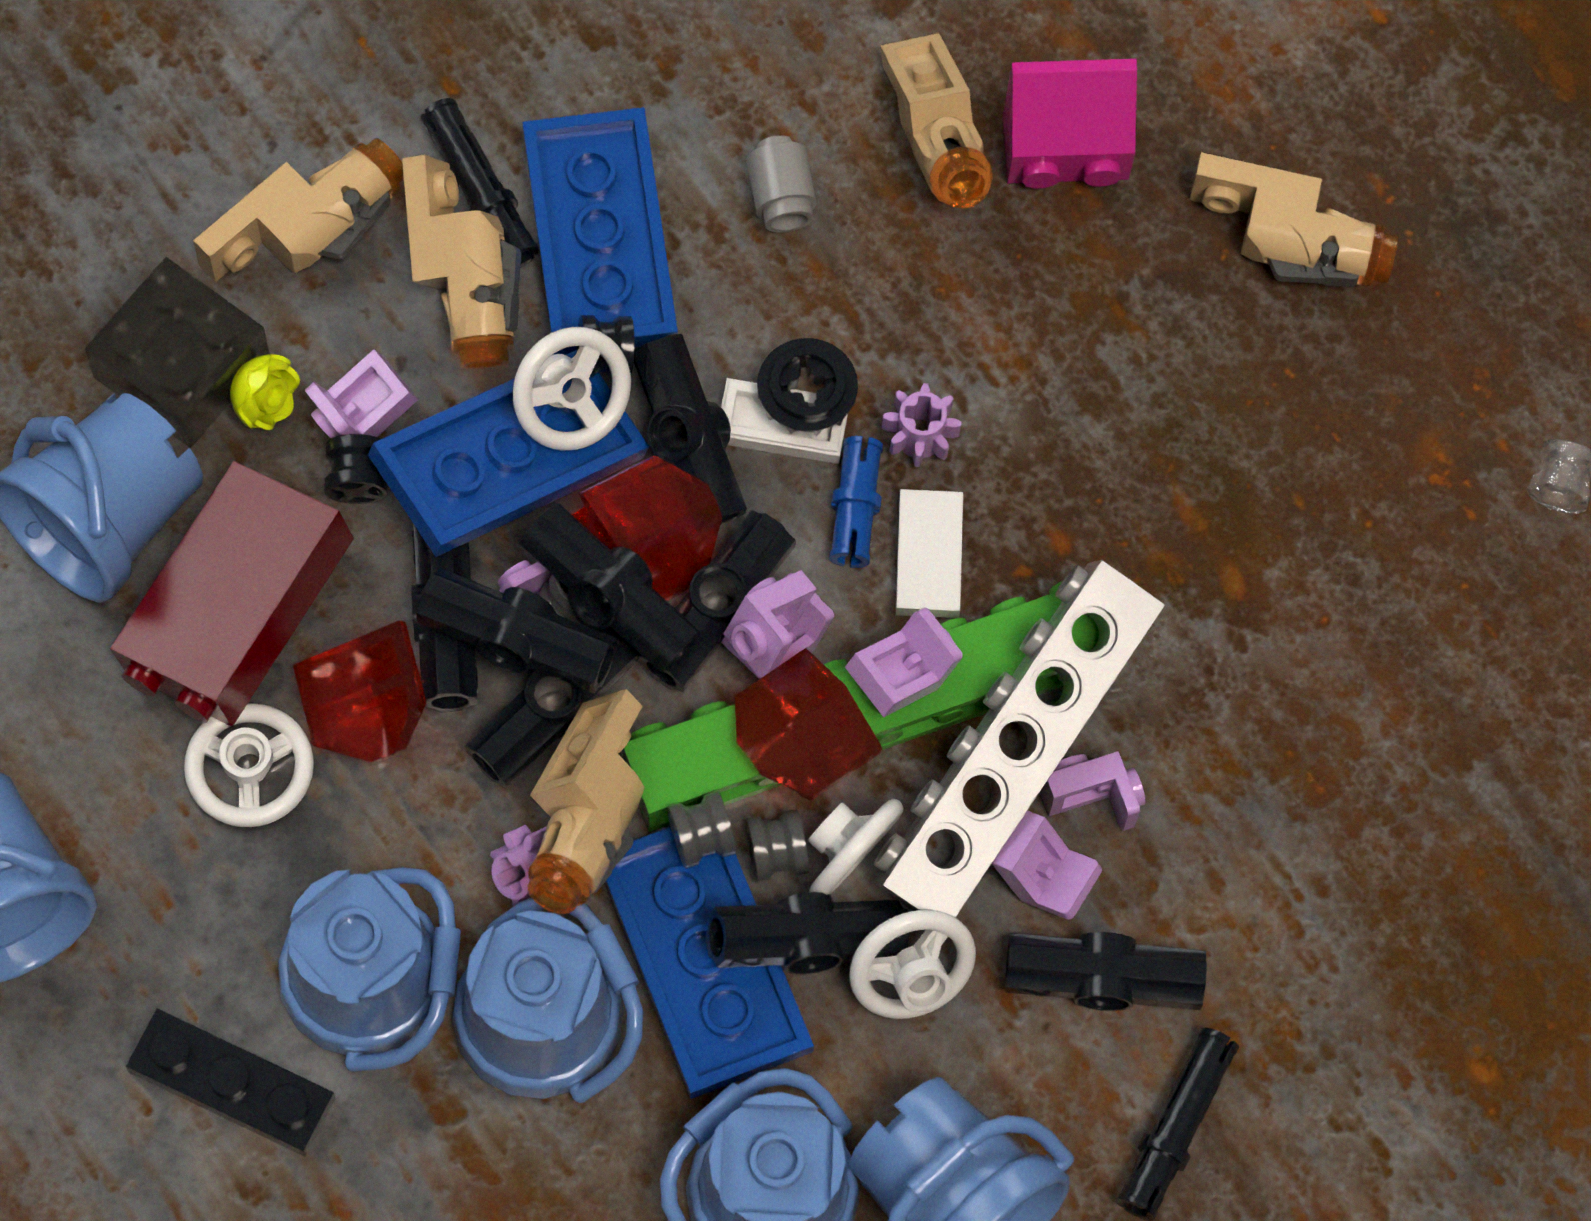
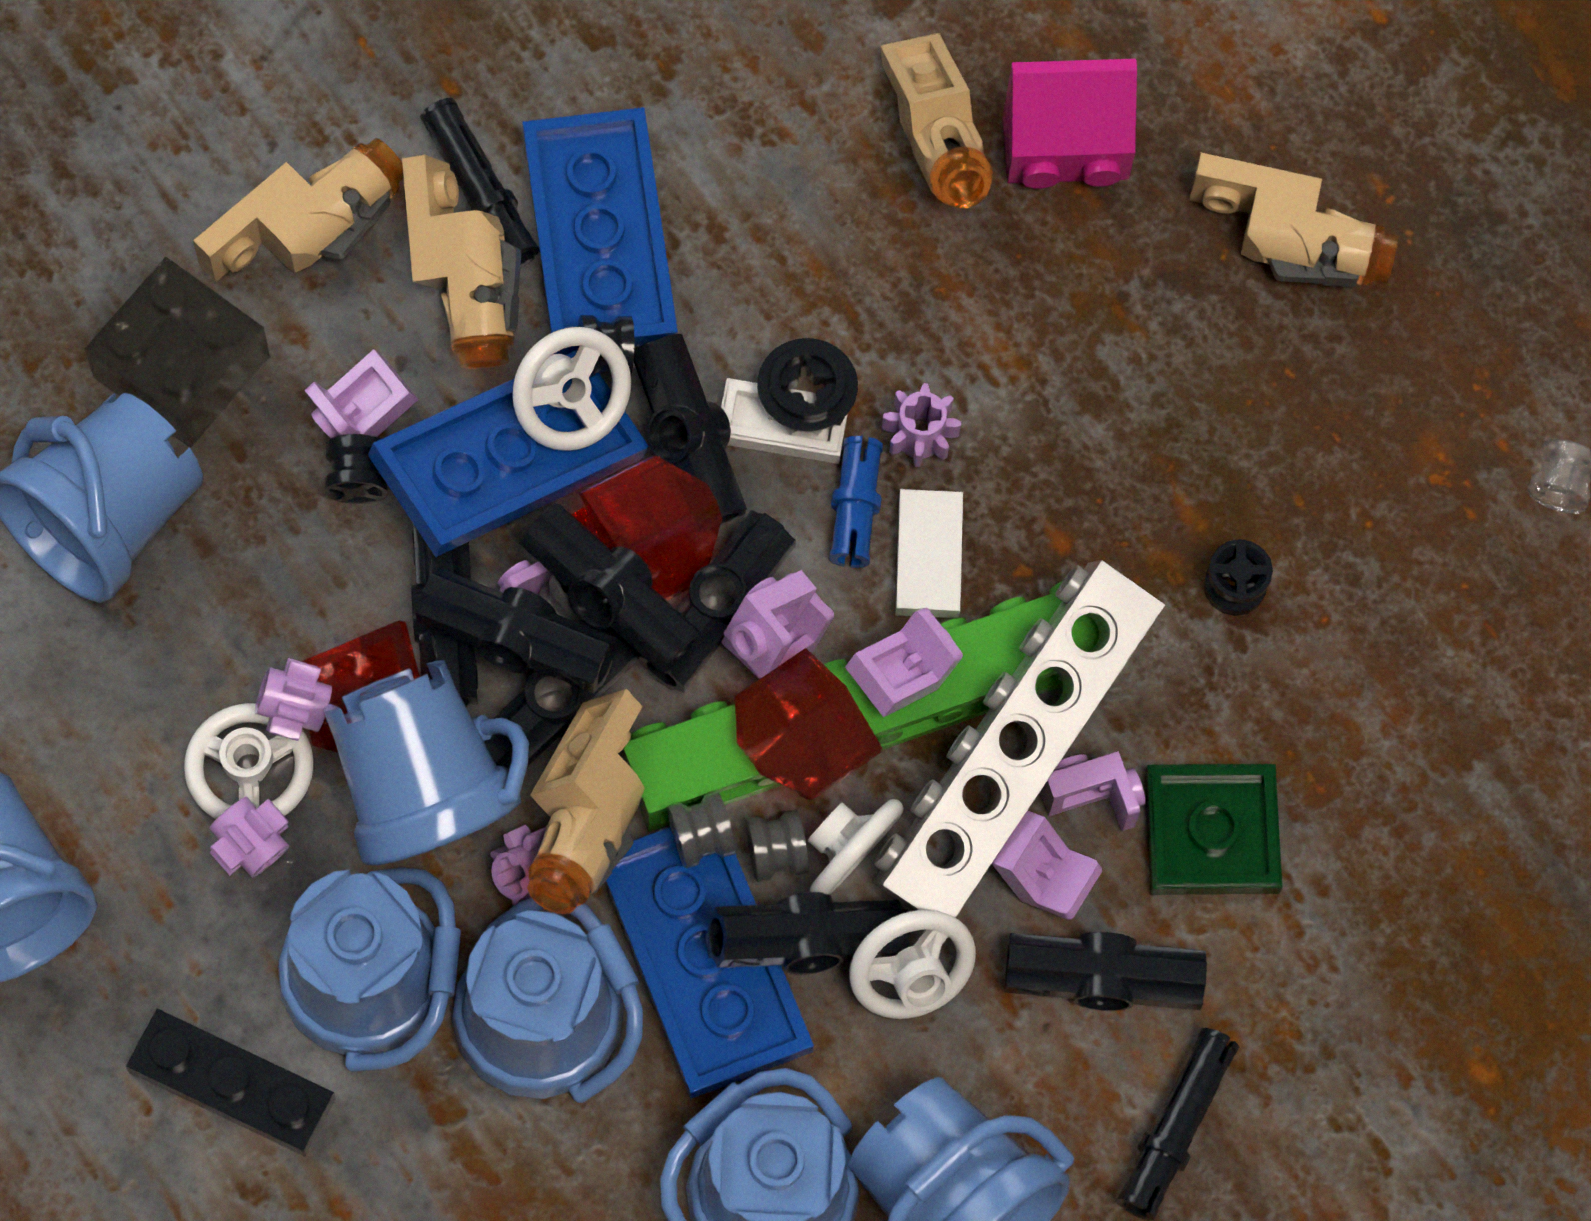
(231, 595): brick -> none
(249, 837): none -> lavender gear
(264, 391): neon yellow plate -> none
(293, 699): none -> lavender gear
(421, 764): none -> medium blue piece
(782, 184): light grey brick -> none
(1213, 829): none -> dark green tile
(1242, 563): none -> black wheel

